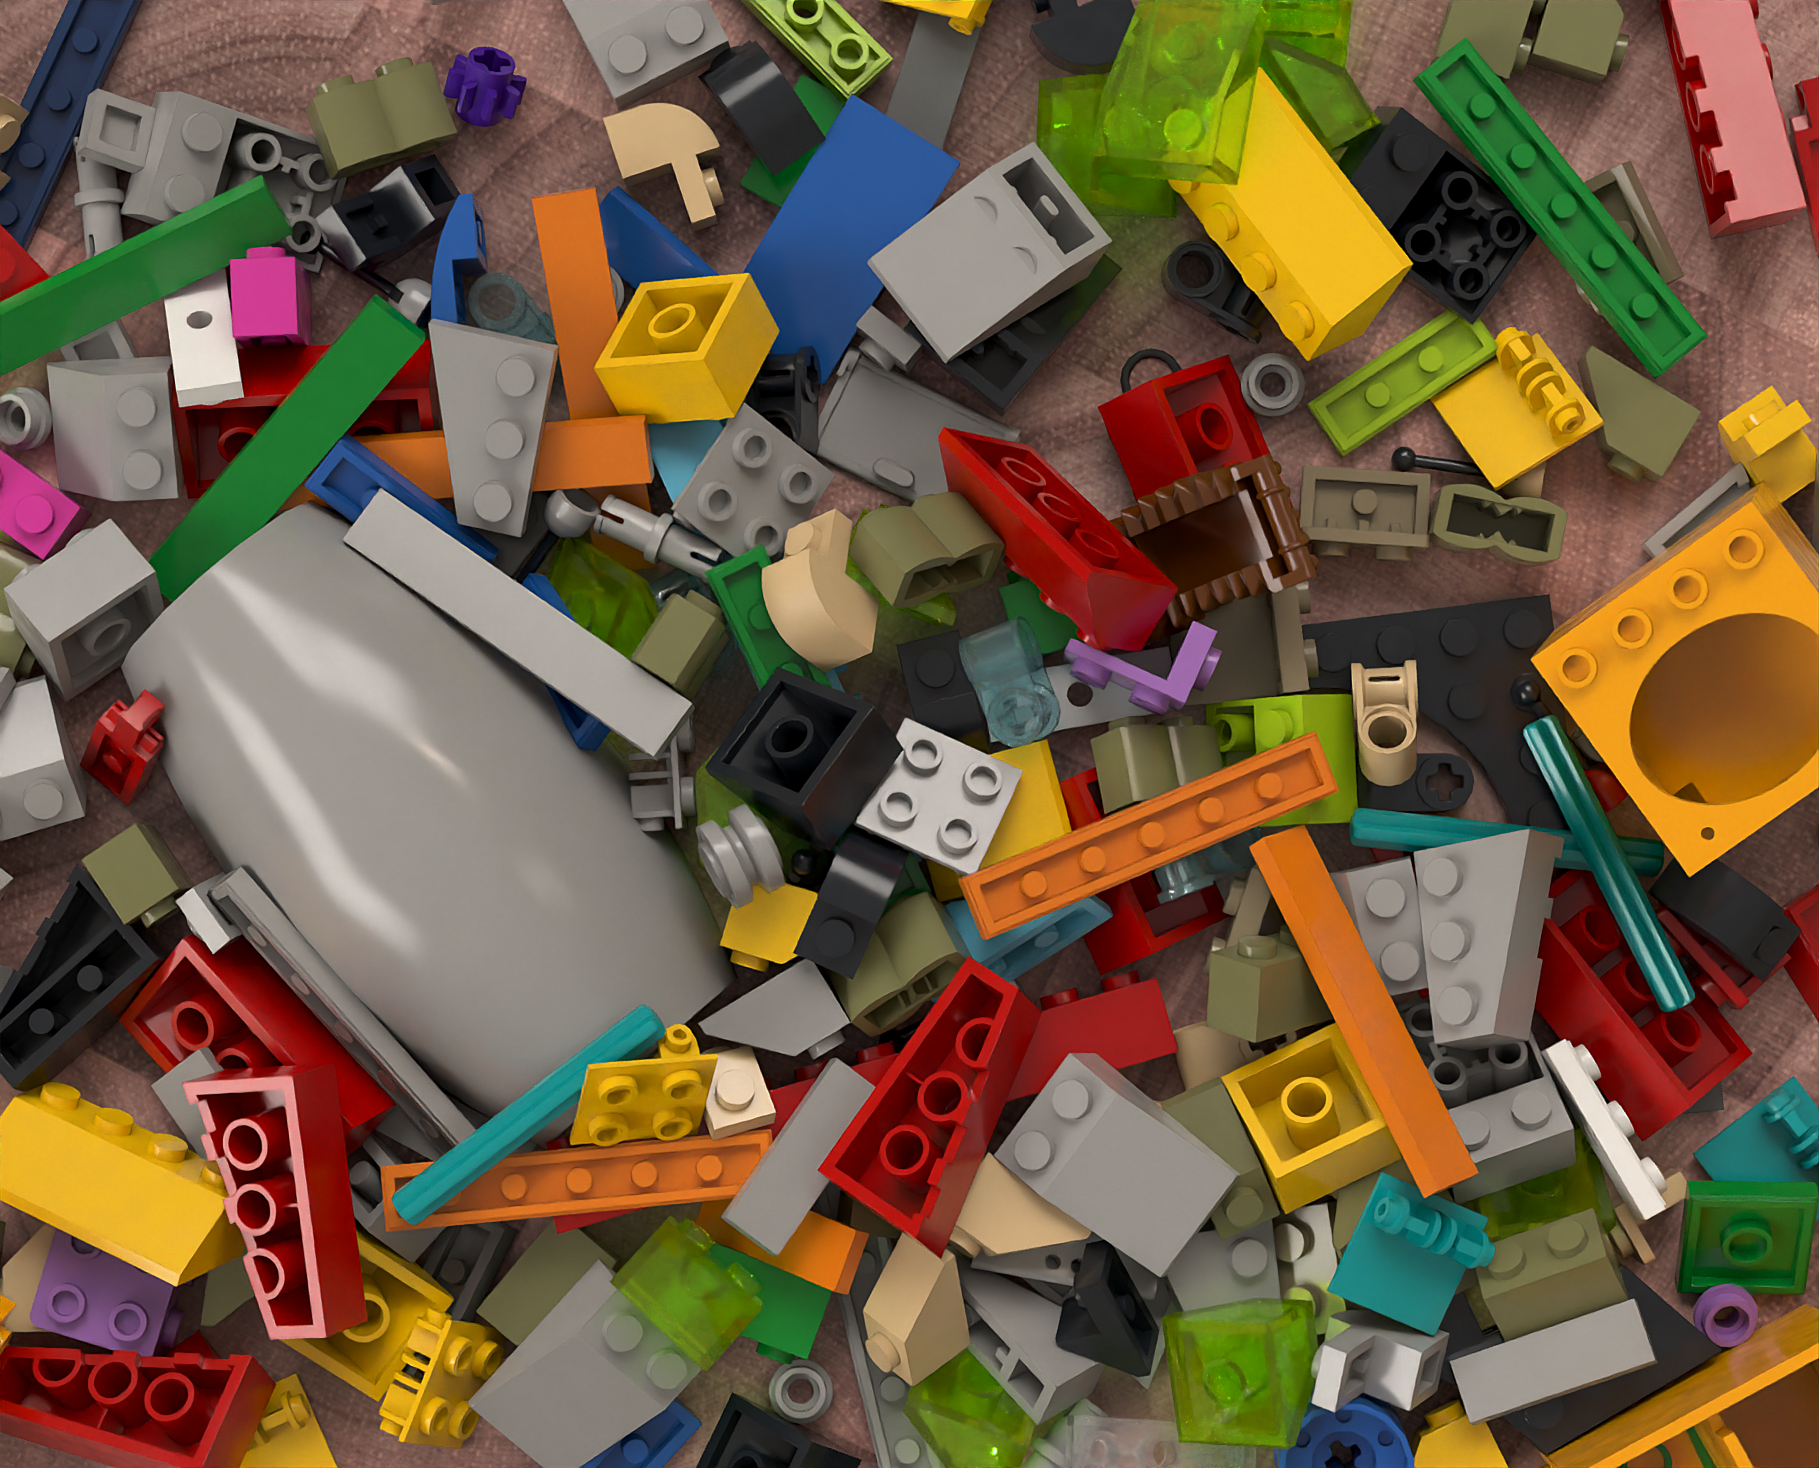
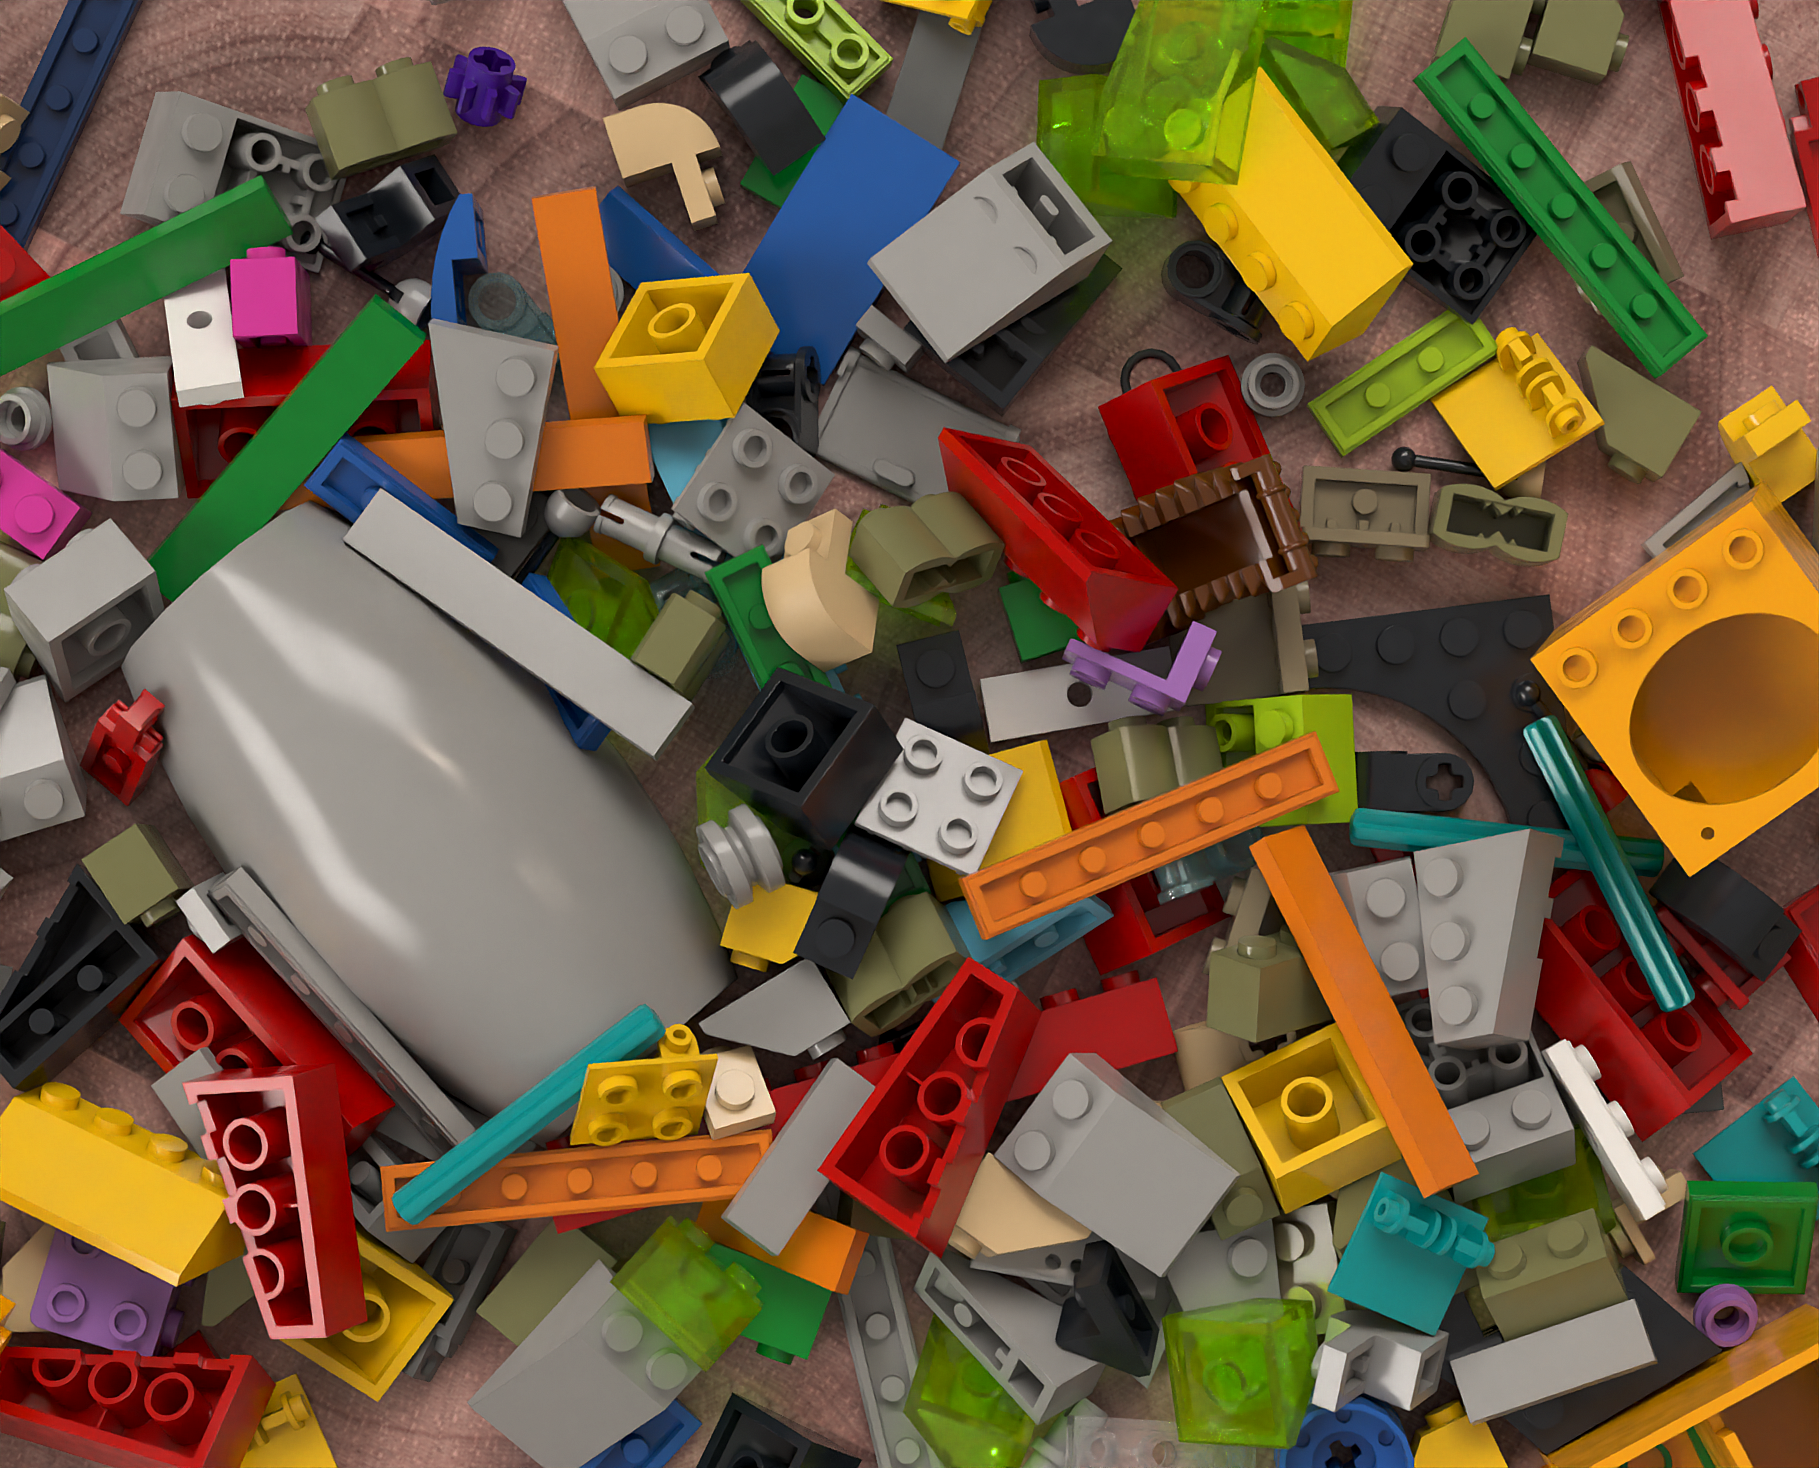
(99, 204): light grey pin -> none
(116, 131): light grey plate -> none
(460, 1364): yellow hinge -> none
(673, 799): light grey hinge -> none
(800, 1411): light grey plate -> none
(916, 1313): tan slope -> none
(1009, 675): clear light blue piece -> none
(1386, 712): tan piece -> none

